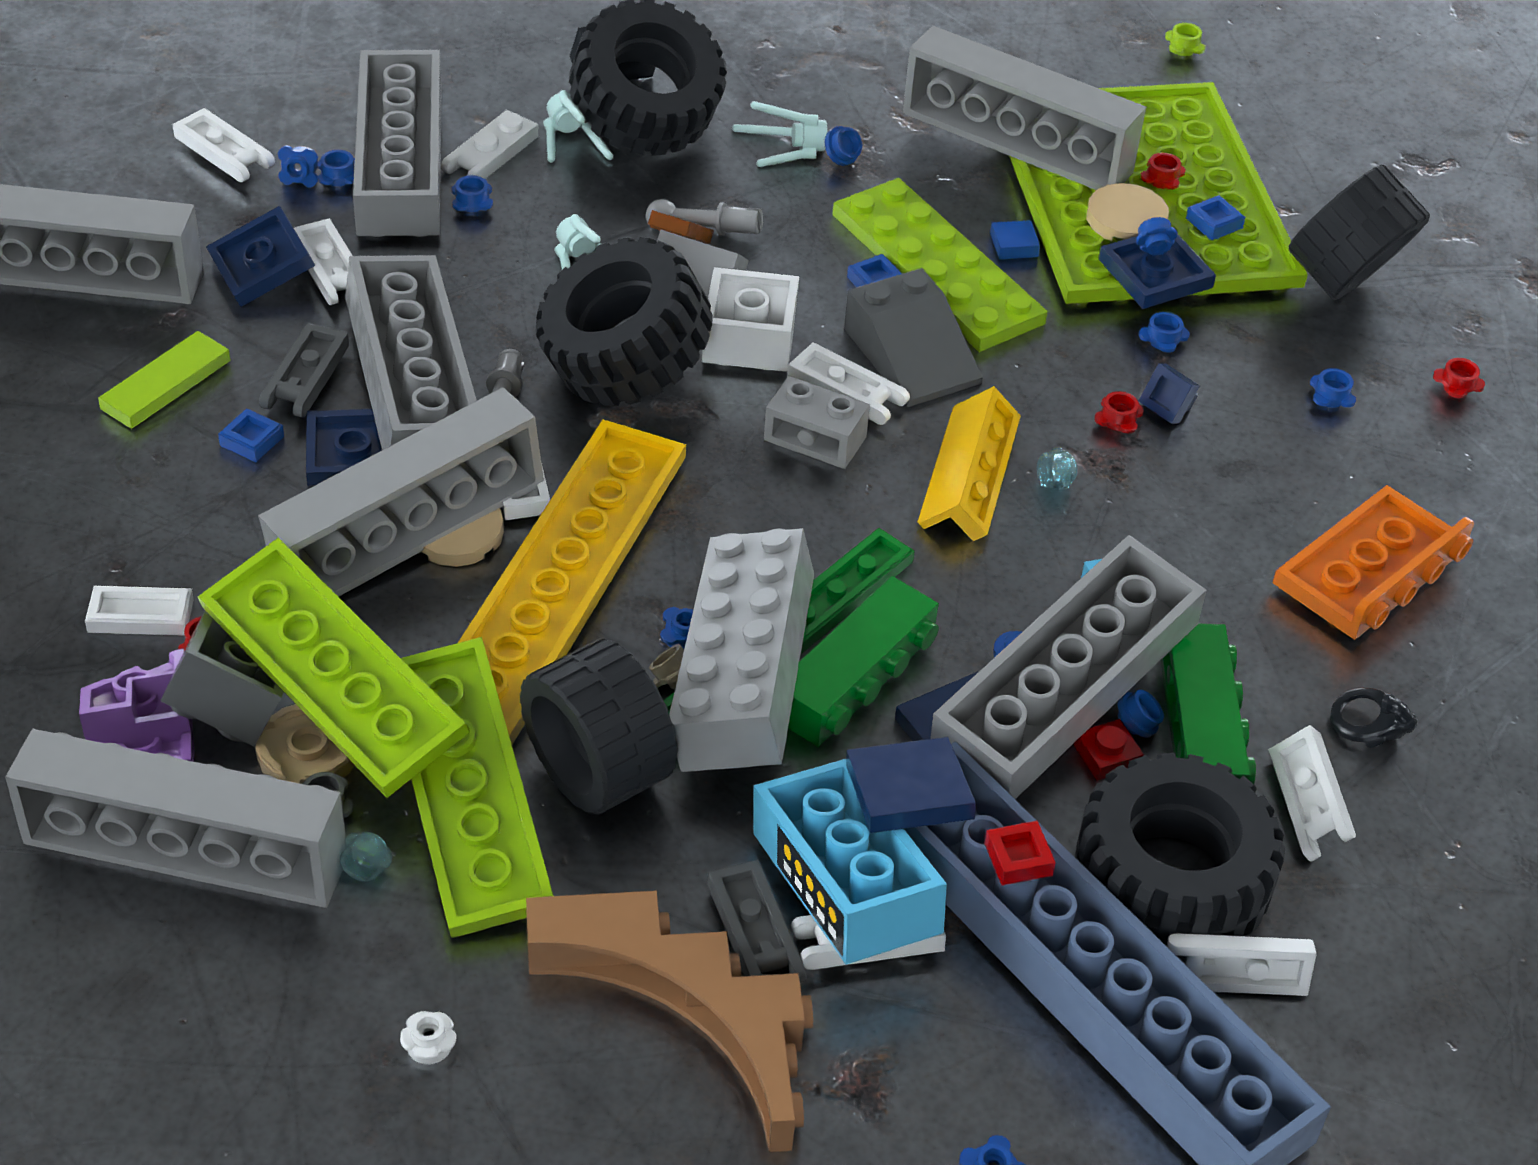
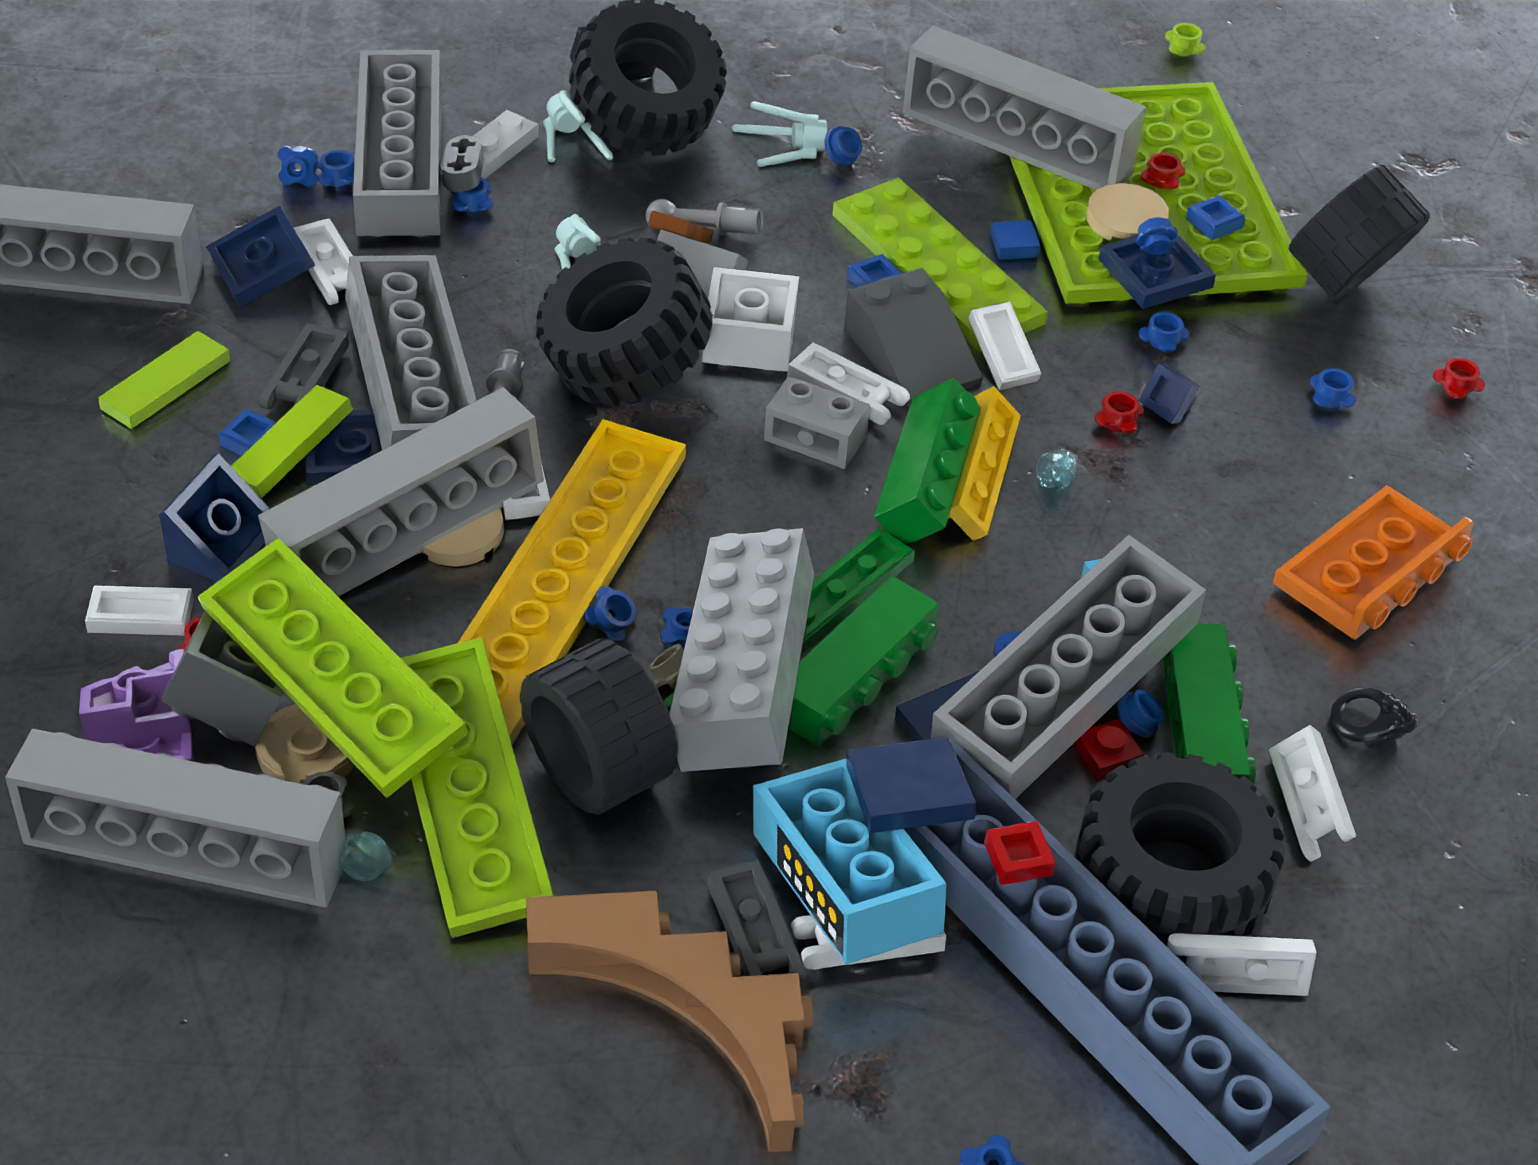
(213, 522): none -> dark blue slope
(221, 144): white hinge -> none
(291, 439): none -> lime tile
(428, 1048): white plate -> none
(462, 163): none -> dark grey beam
(618, 605): none -> blue plate
(928, 462): none -> green brick
(1004, 345): none -> white tile

